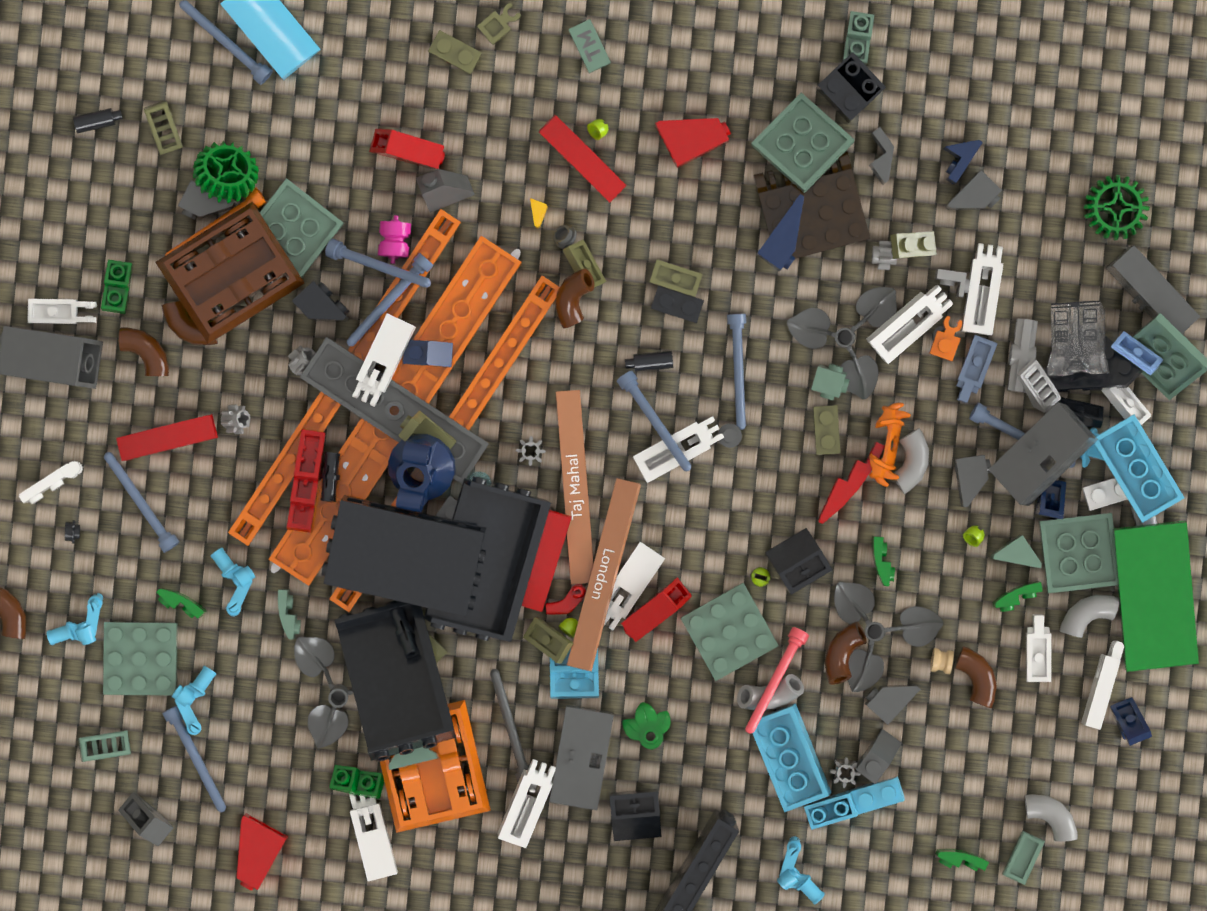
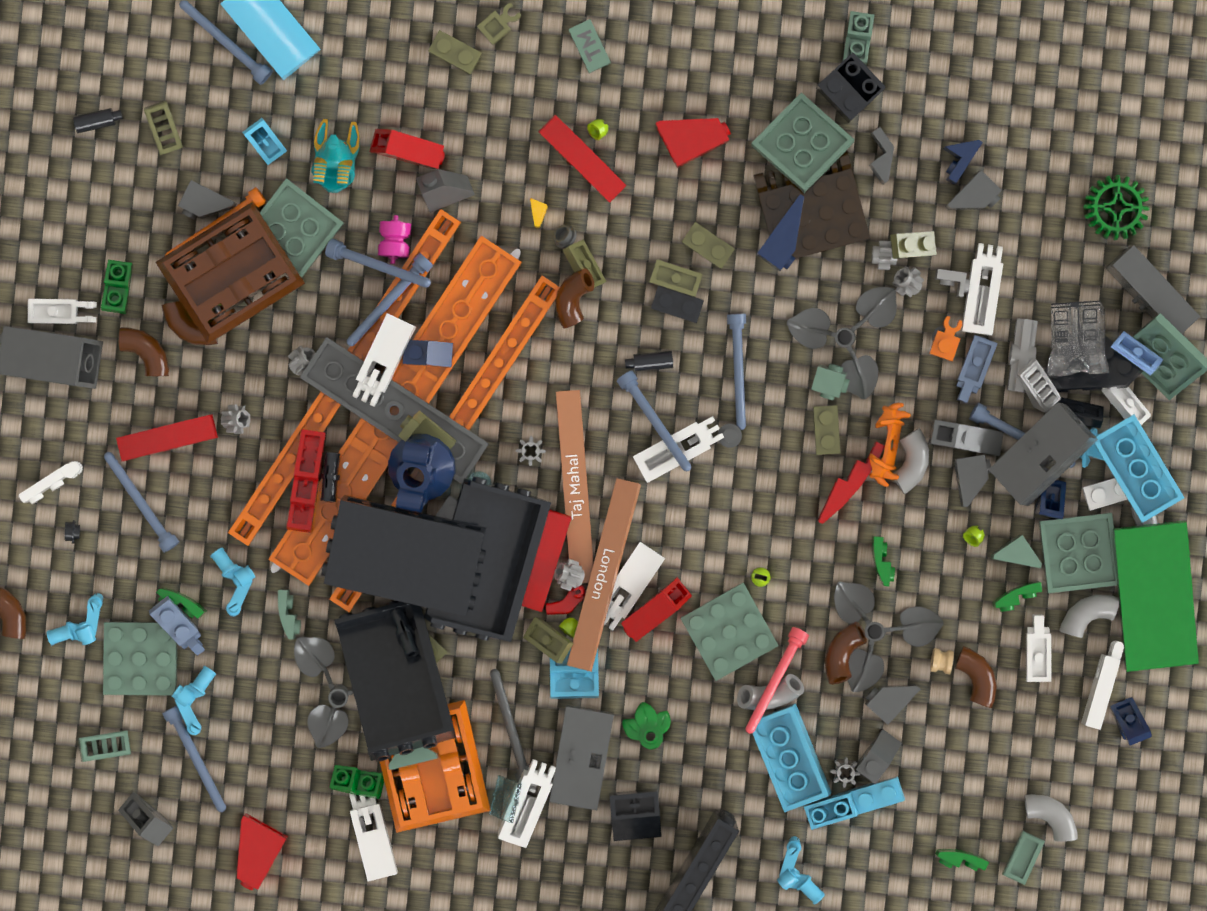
(177, 625): none -> sand blue hinge
(221, 181): green gear -> none
(264, 141): none -> medium azure slope
(319, 306): black slope -> none
(335, 158): none -> teal piece
(505, 799): none -> clear light blue piece
(569, 574): none -> light grey gear
(708, 245): none -> olive plate
(798, 561): black slope -> none
(901, 329): white hinge -> none
(908, 281): none -> light grey gear
(965, 437): none -> dark grey slope

